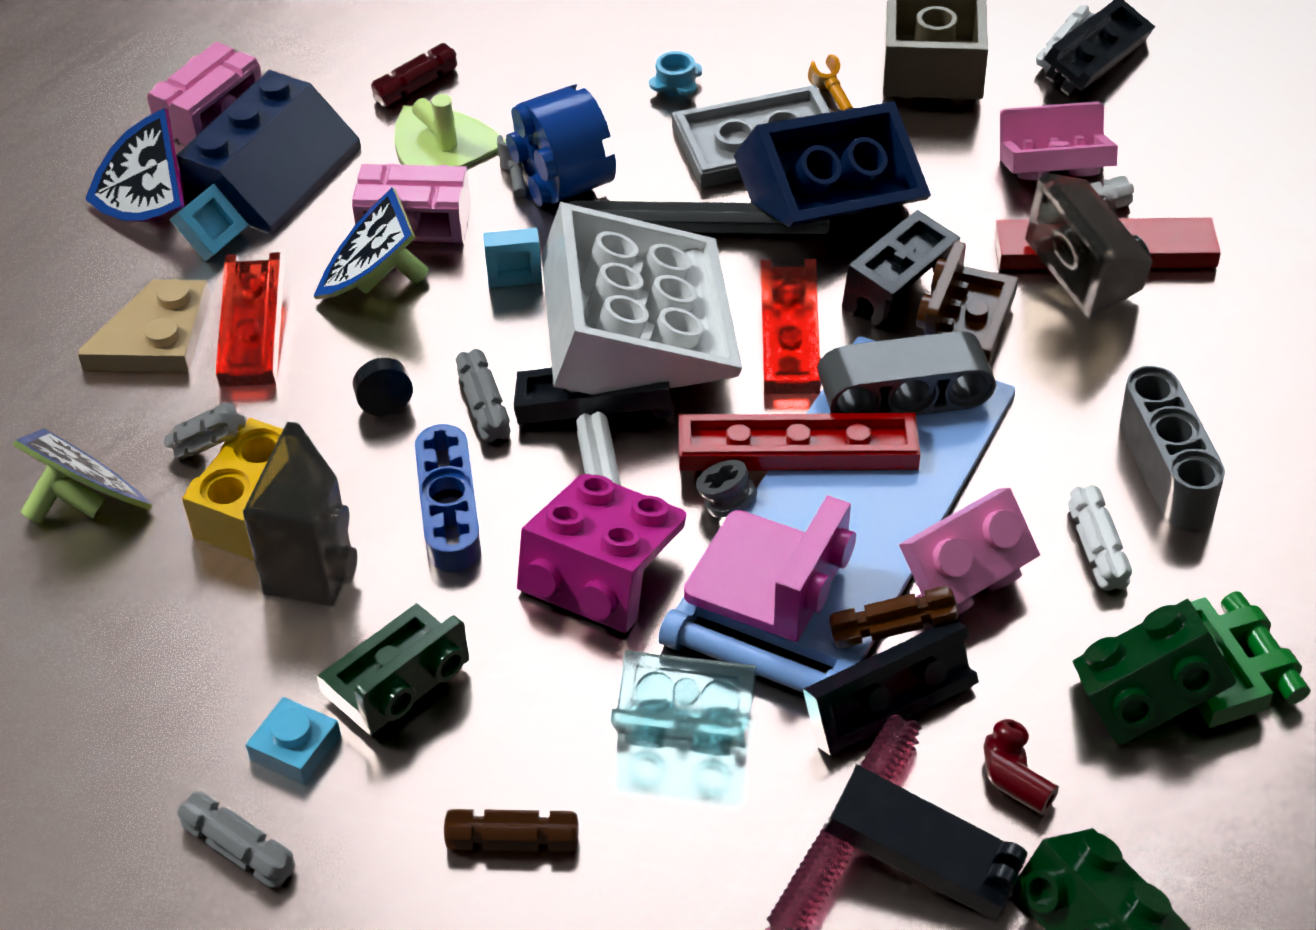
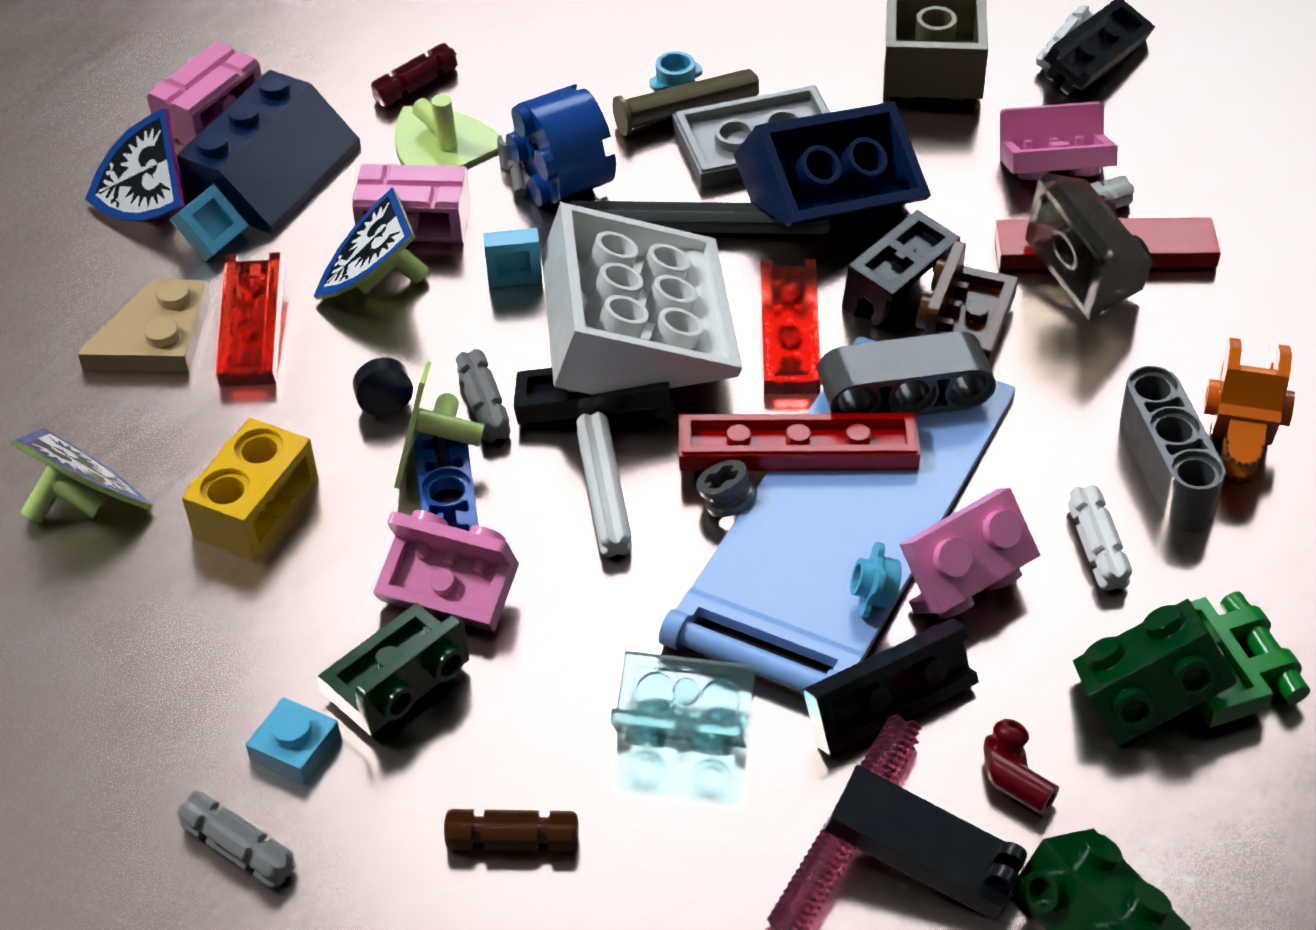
(205, 431): light grey axle -> none
(300, 524): clear smoke slope -> none
(439, 422): none -> yellowish green shield
(447, 569): none -> bright pink bracket
(592, 548): dark pink bracket -> none
(661, 104): none -> dark tan axle
(772, 571): bracket -> none
(830, 80): light orange hand -> none
(876, 580): none -> medium azure plate
(893, 617): reddish brown axle -> none
(1248, 407): none -> orange hinge

